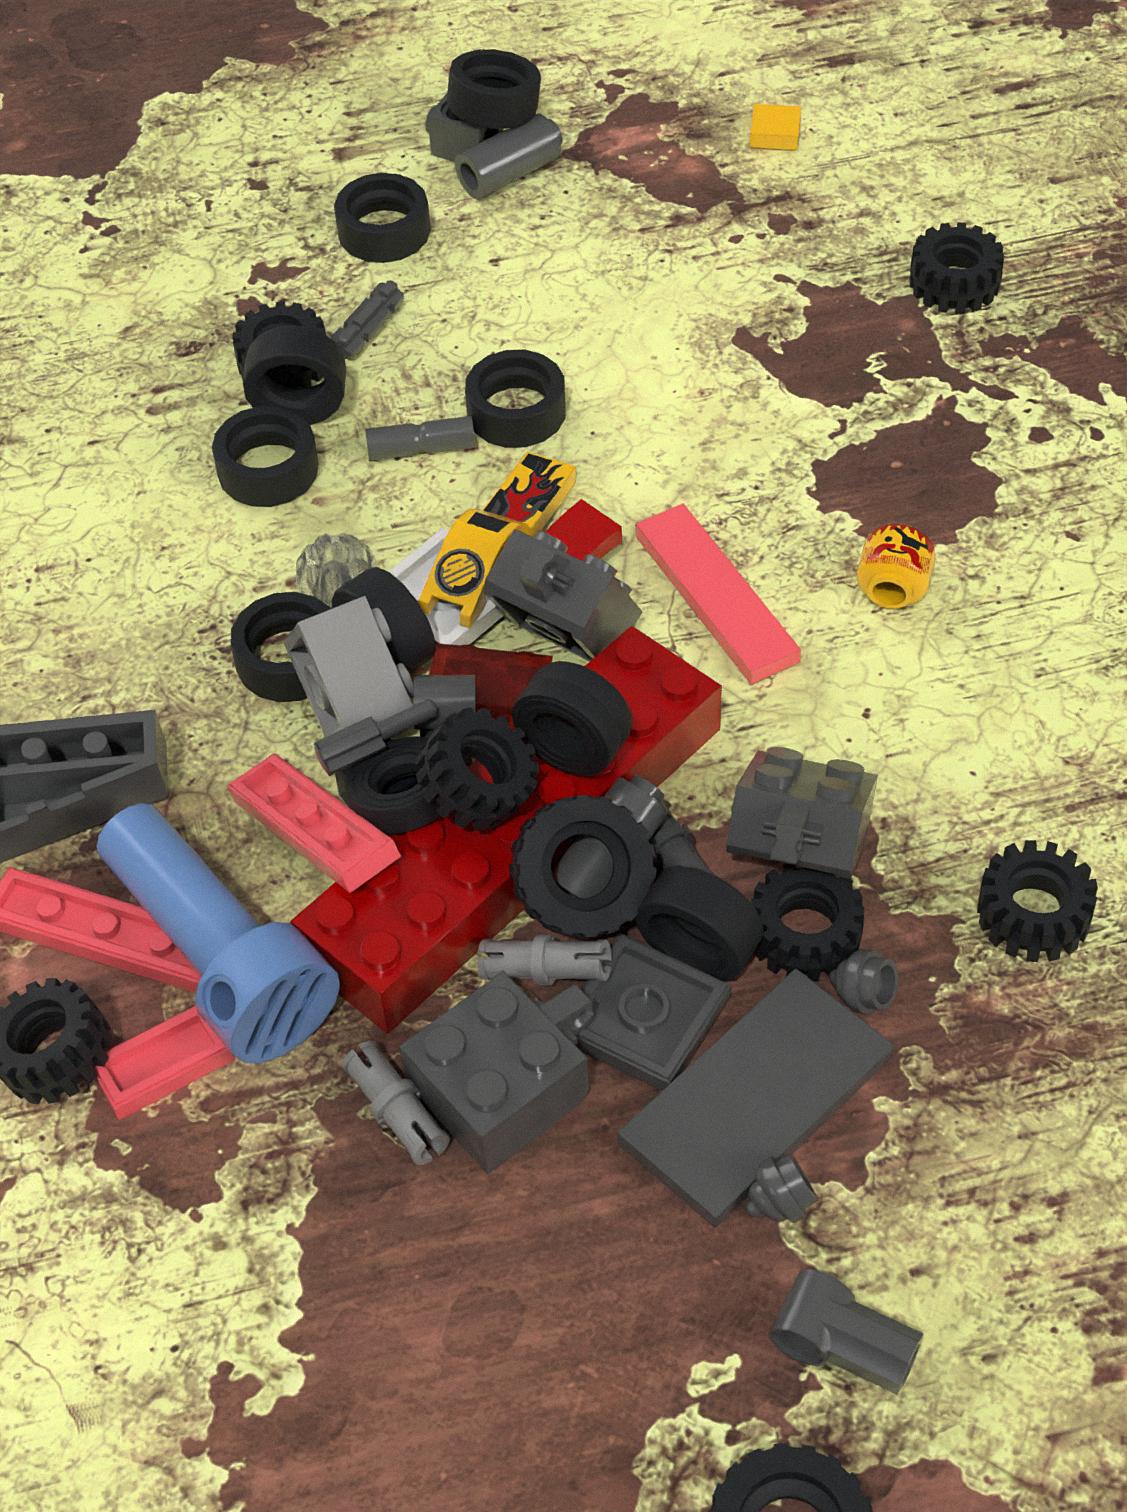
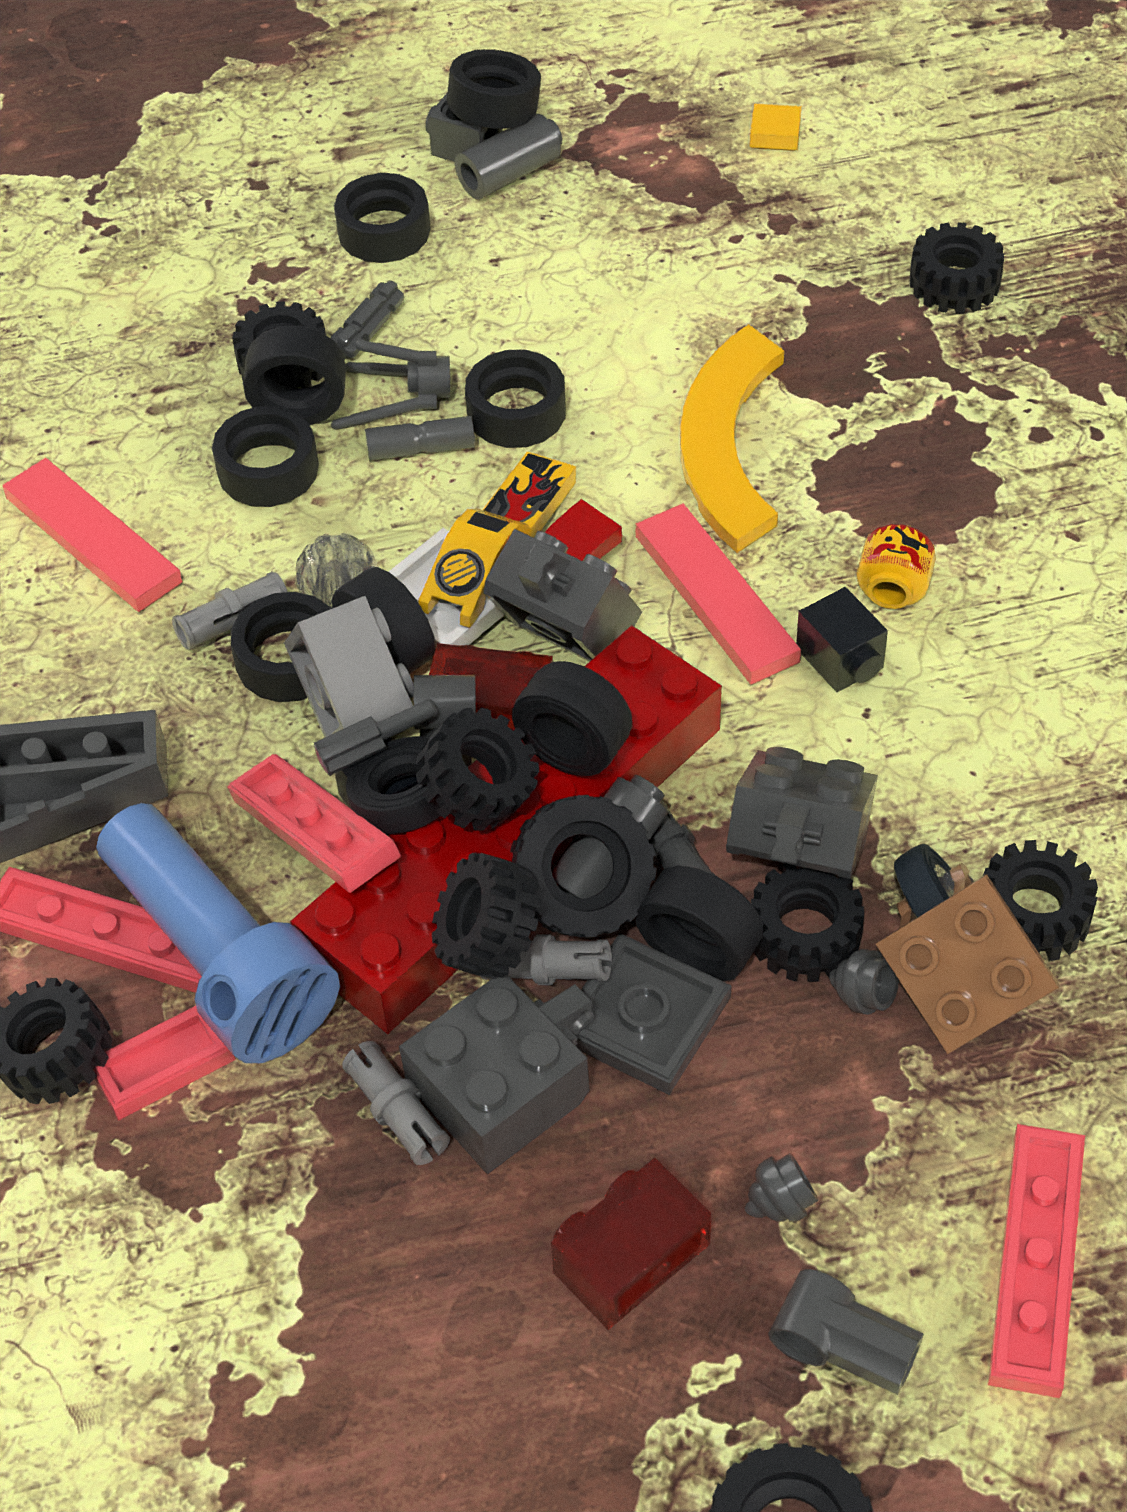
(92, 534): none -> coral tile
(221, 613): none -> light grey pin
(426, 376): none -> dark grey plant
(486, 916): none -> black tyre
(630, 1242): none -> clear red brick
(708, 439): none -> yellow tile
(754, 1095): dark grey tile -> none
(841, 639): none -> black brick
(960, 950): none -> medium nougat plate
(1037, 1262): none -> coral tile

